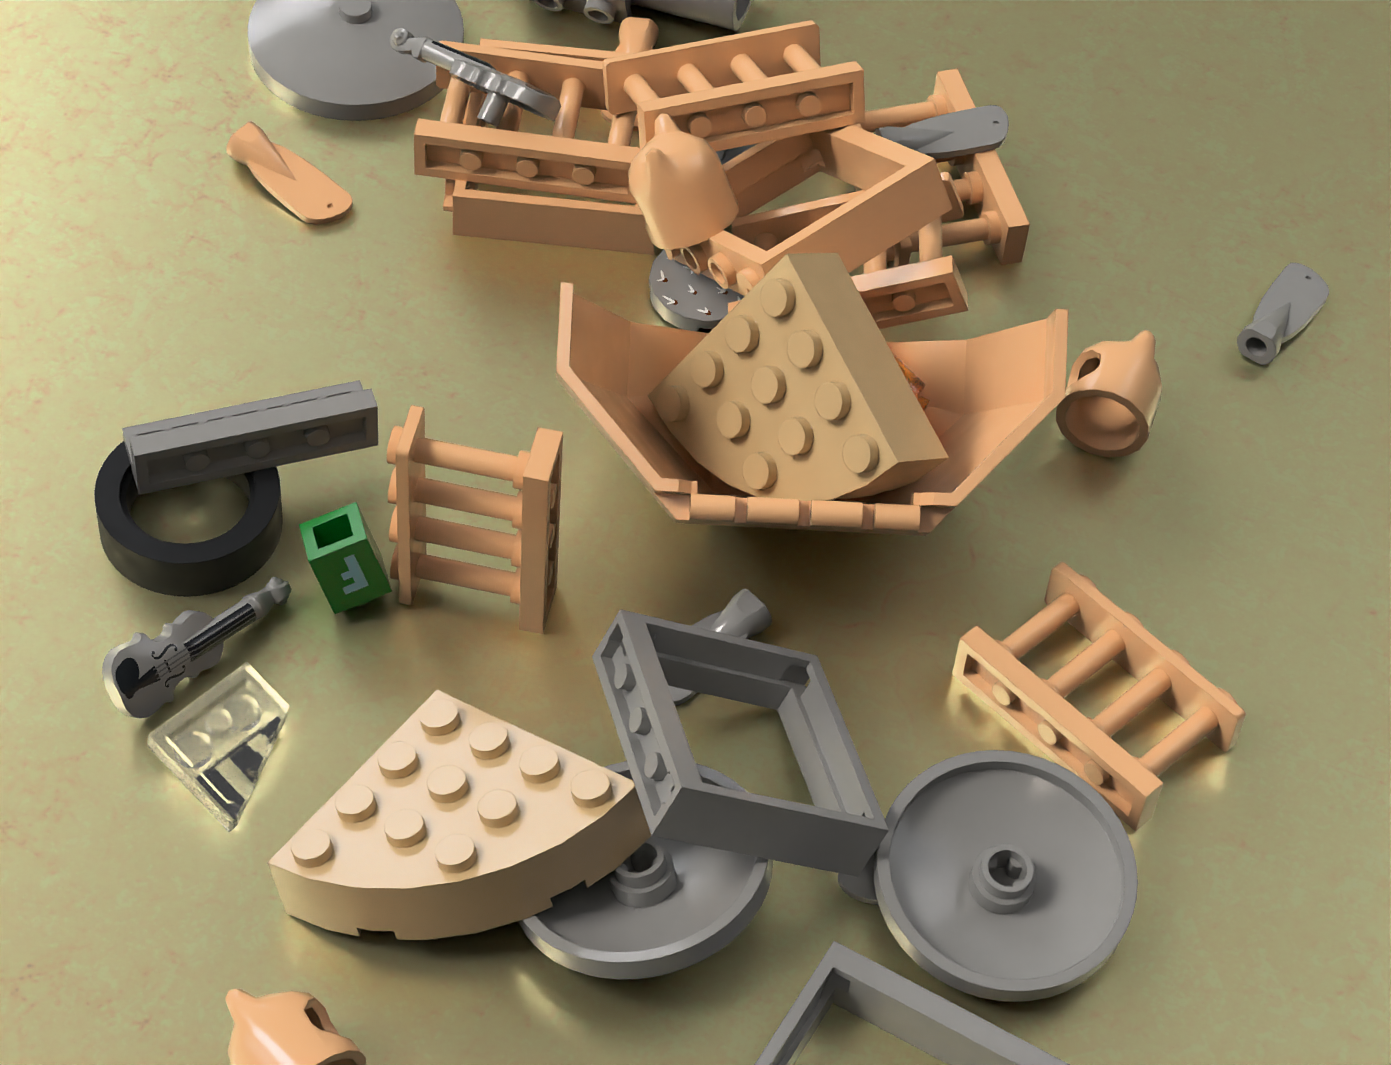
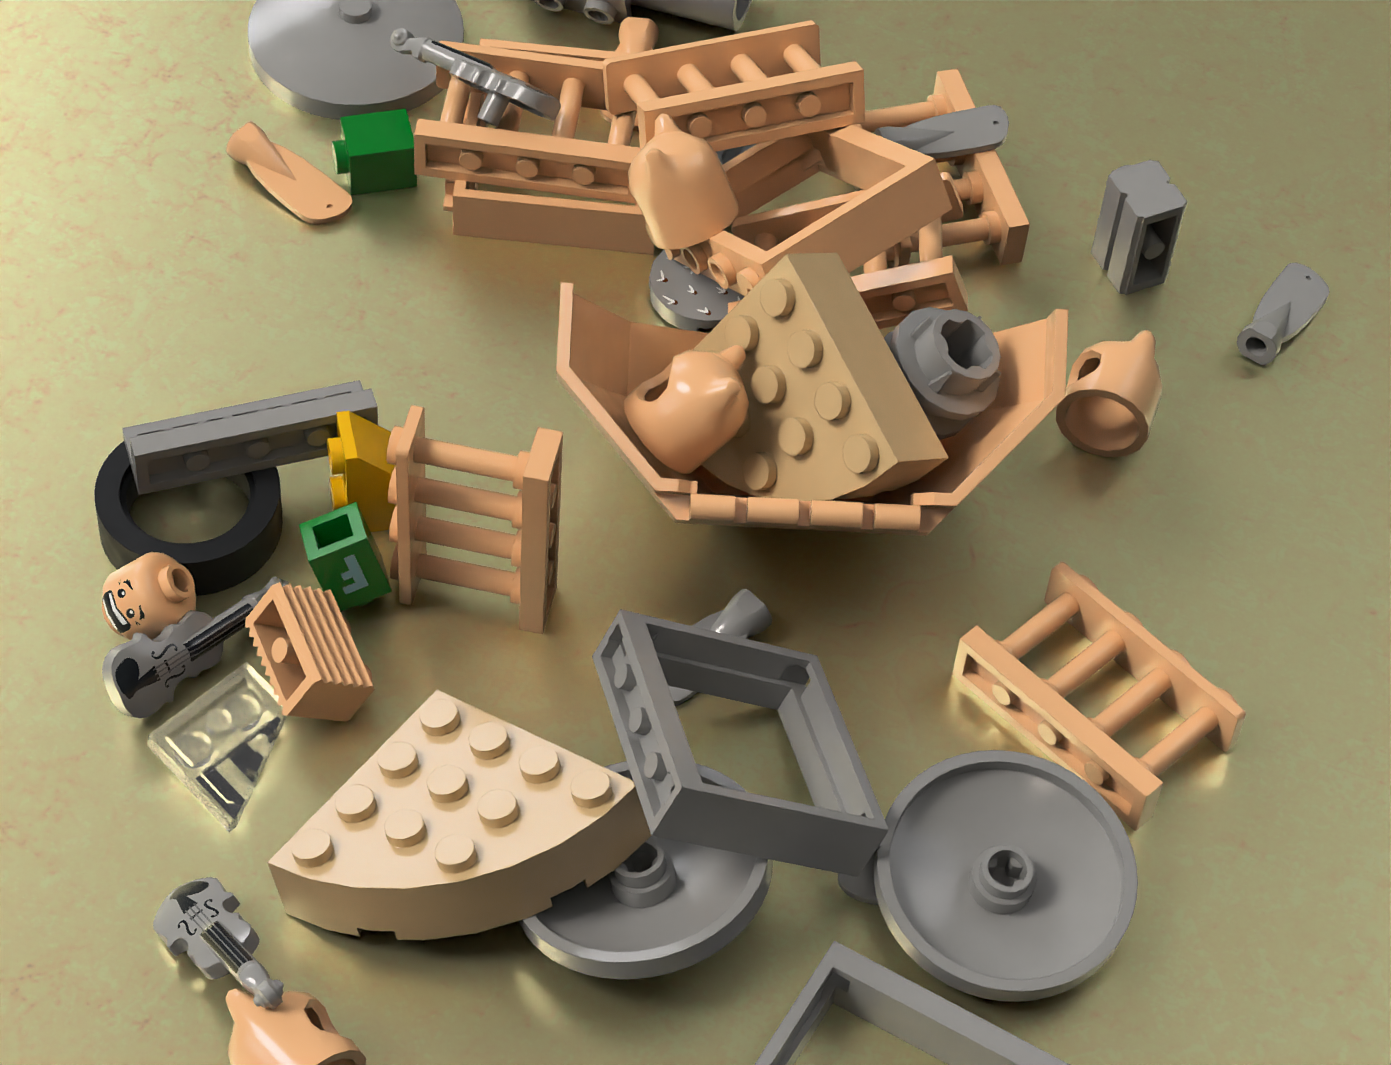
(147, 595): none -> light nougat head
(219, 942): none -> light grey piece
(309, 653): none -> light nougat brick
(362, 467): none -> yellow slope
(376, 152): none -> green brick
(690, 407): none -> light nougat piece
(948, 364): none -> light grey piece
(1138, 226): none -> light grey brick

